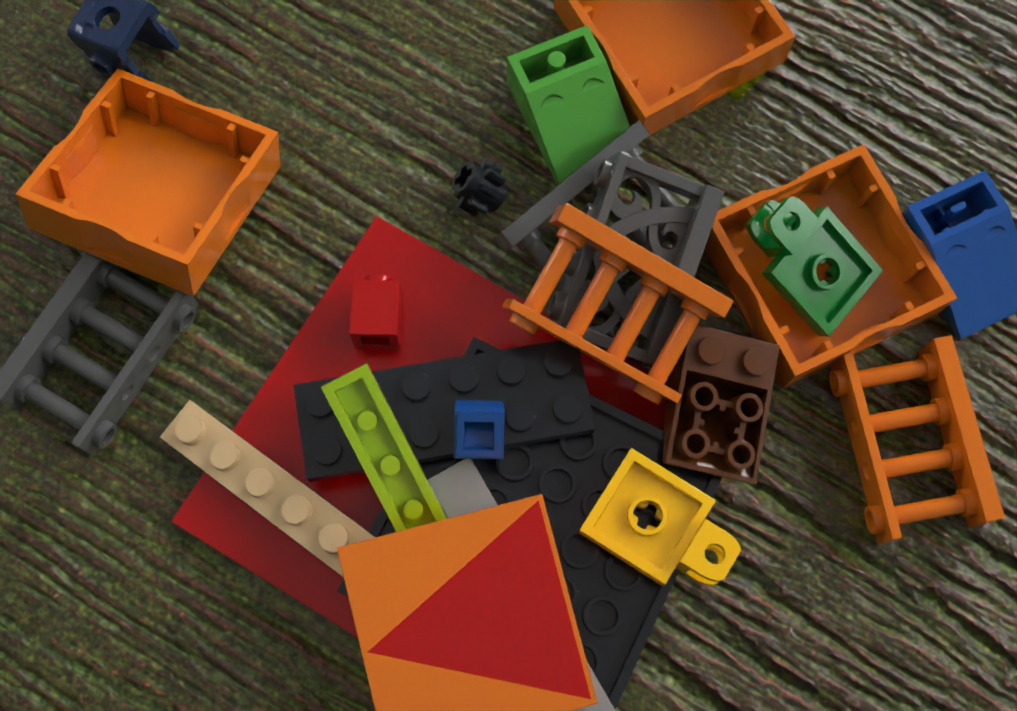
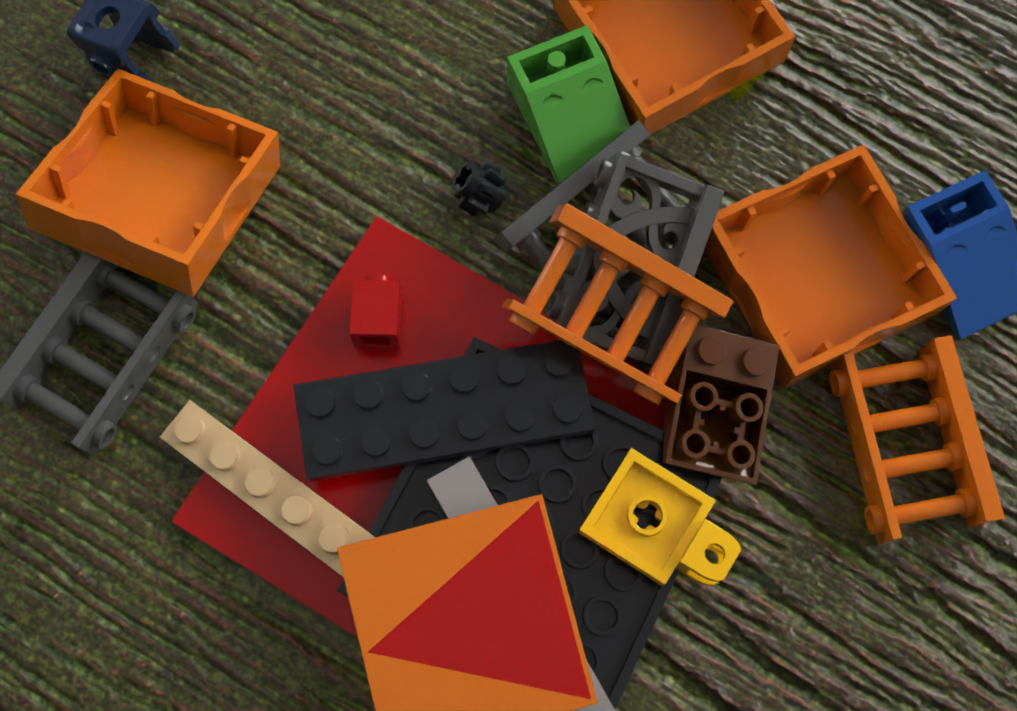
(383, 449): lime plate -> none
(479, 429): blue slope -> none
(800, 243): green plate -> none

